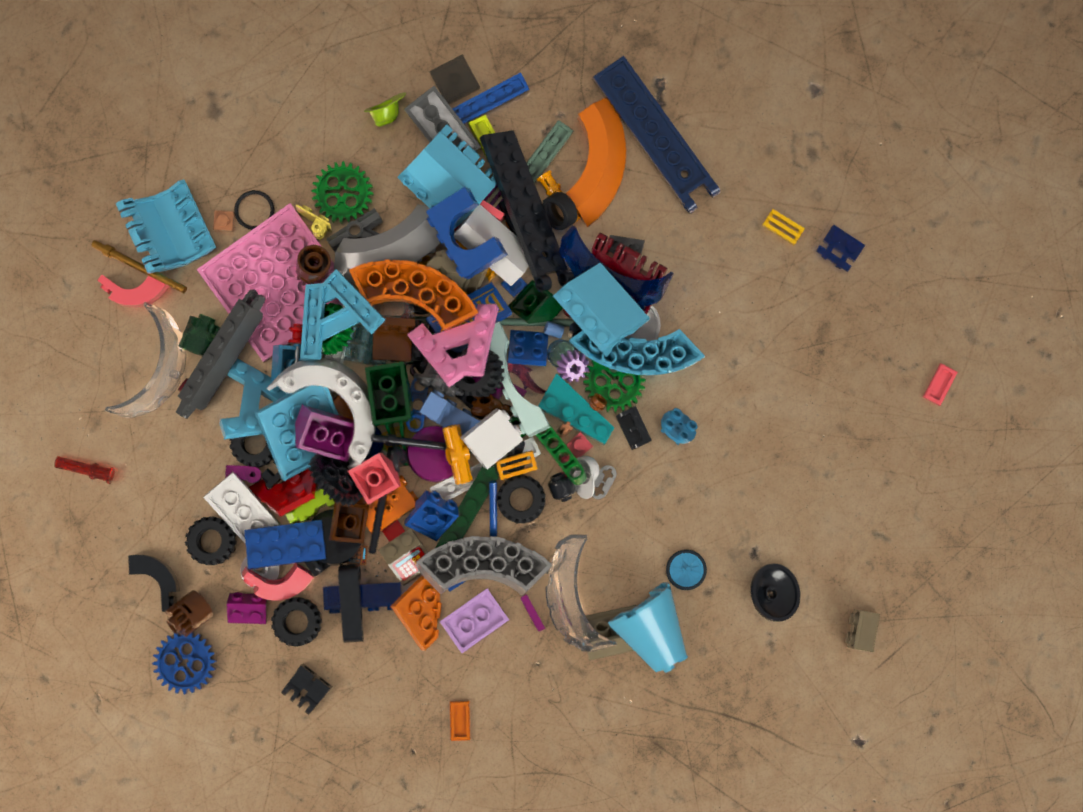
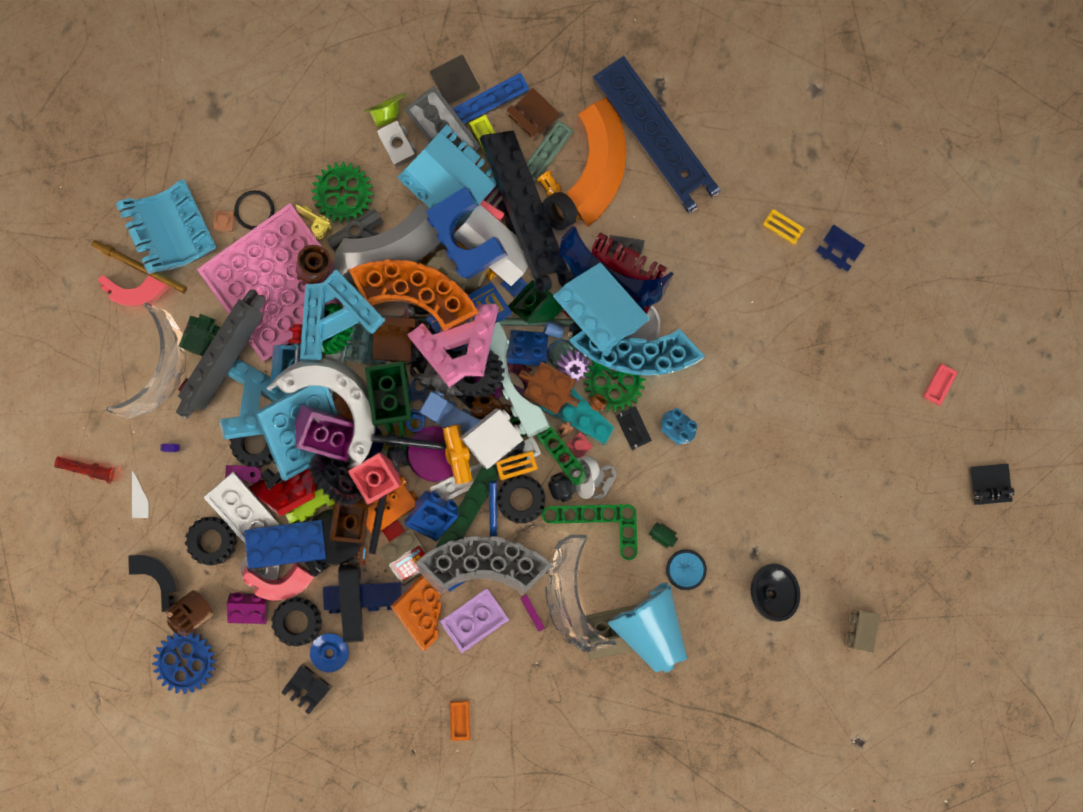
(140, 504): none -> white sticker
(169, 447): none -> dark purple tile
(322, 660): none -> blue dish
(397, 132): none -> white brick
(532, 114): none -> reddish brown bracket
(549, 388): none -> dark orange plate
(599, 518): none -> green beam
(663, 535): none -> dark green brick
(991, 484): none -> black hinge

